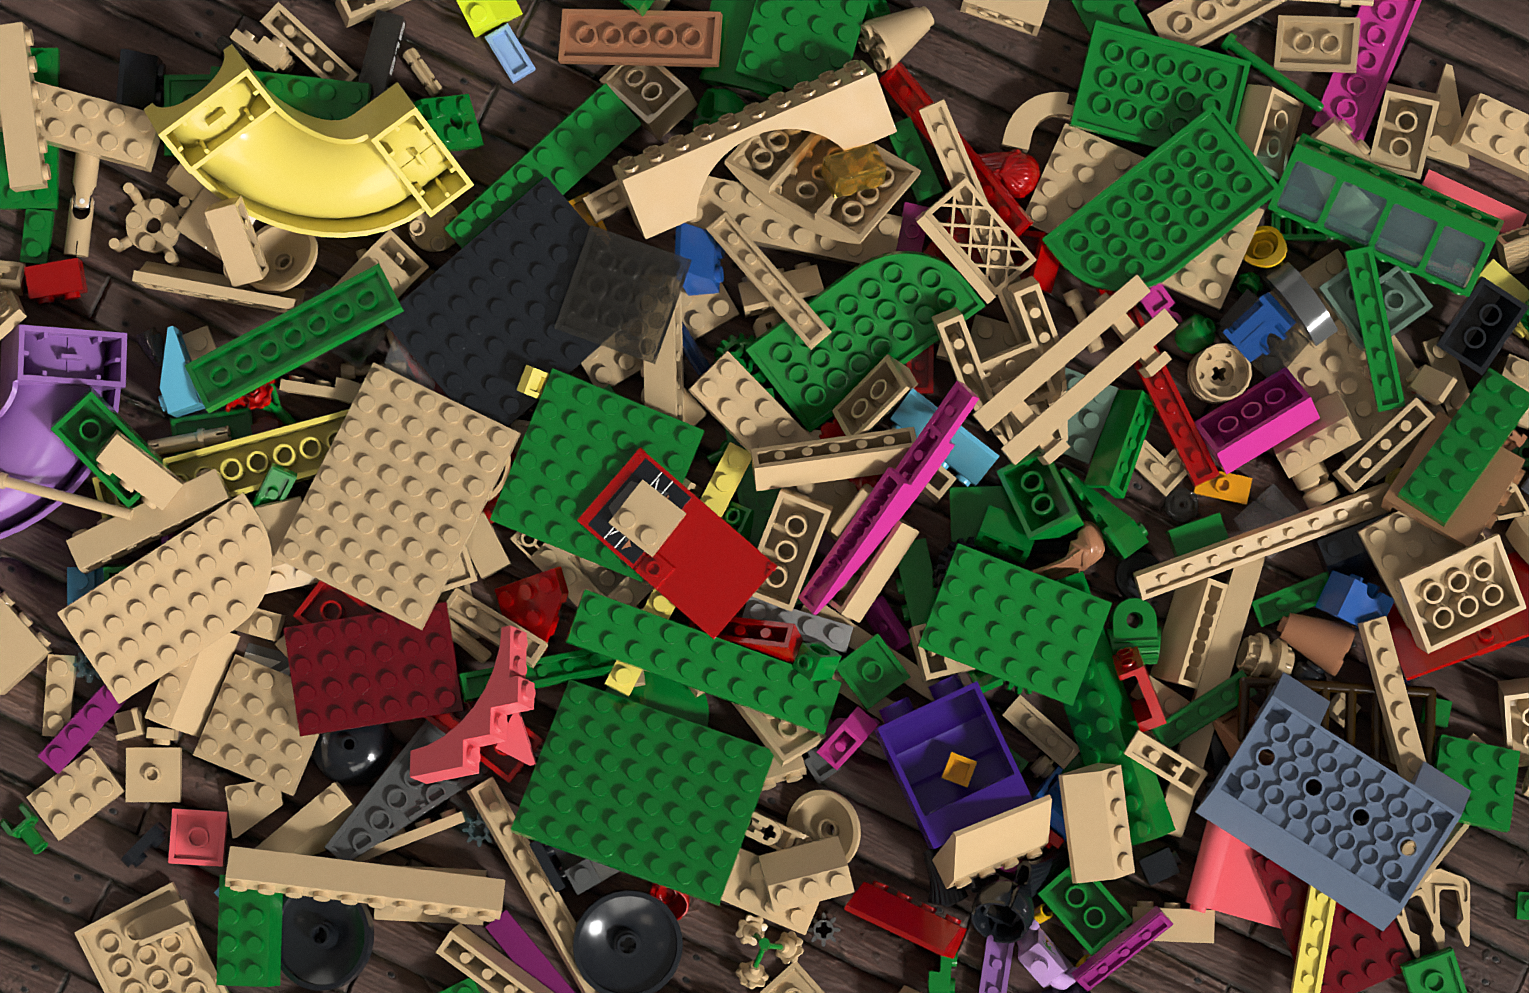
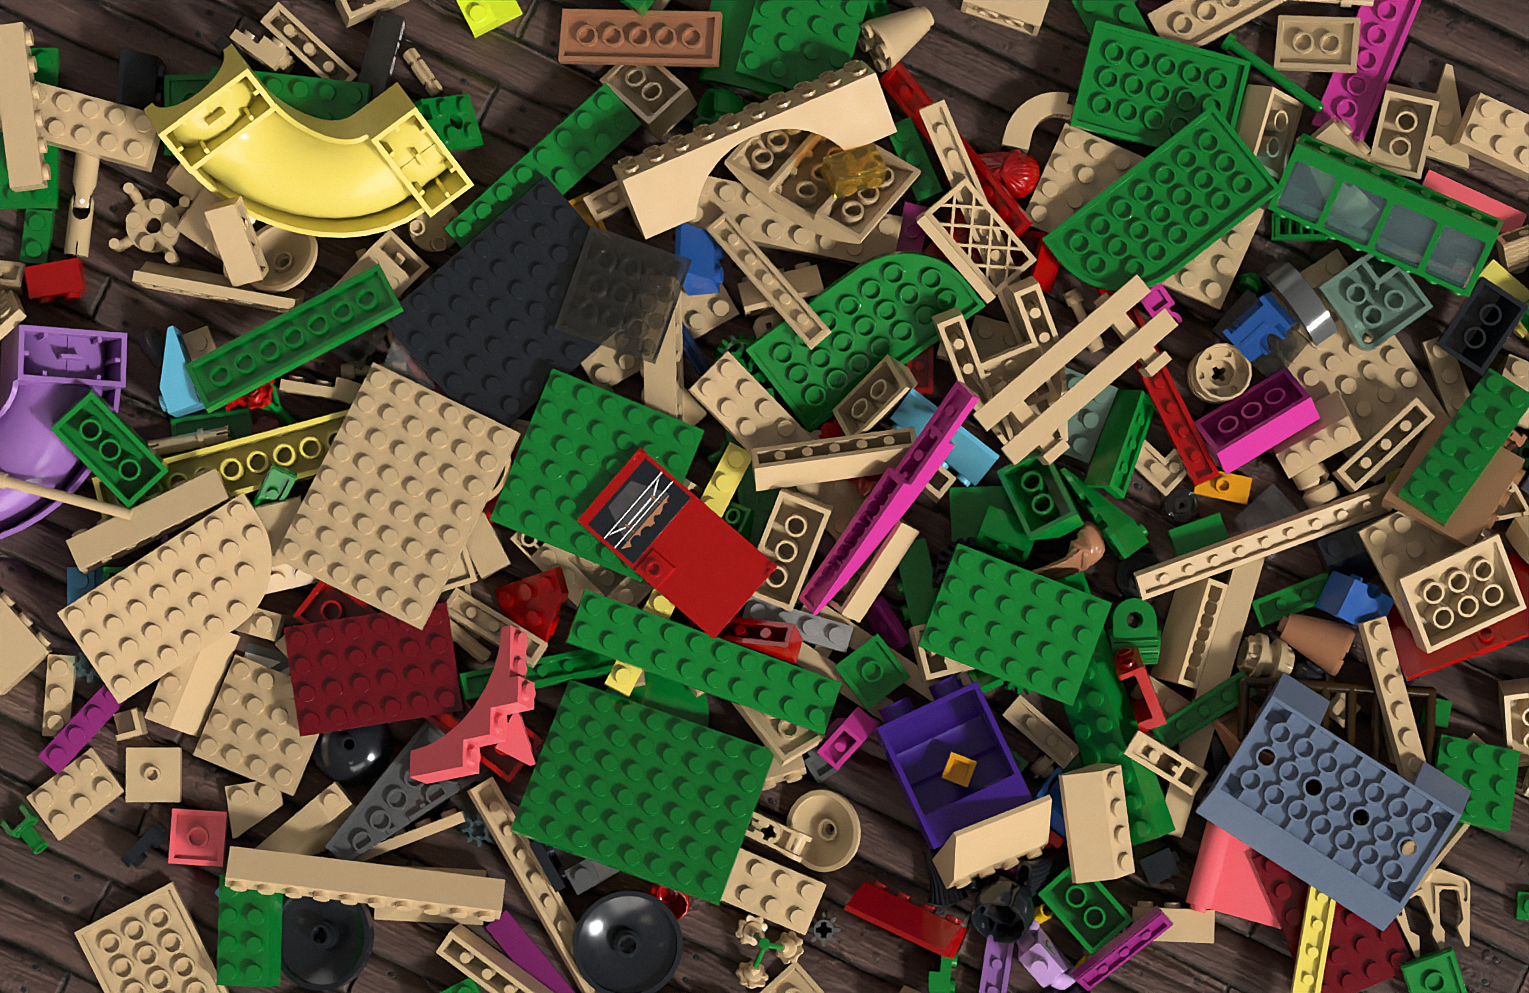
(138, 471): tan brick -> none
(162, 735): tan plate -> none
(163, 922): tan panel -> none
(510, 53): light blue tile -> none
(533, 382): light yellow plate -> none
(647, 518): tan plate -> none
(805, 874): tan slope -> none
(816, 661): green brick -> none
(851, 509): tan tile -> none
(1195, 334): green head -> none
(1266, 247): yellow piece -> none
(1374, 328): green plate -> none
(1429, 385): tan slope -> none

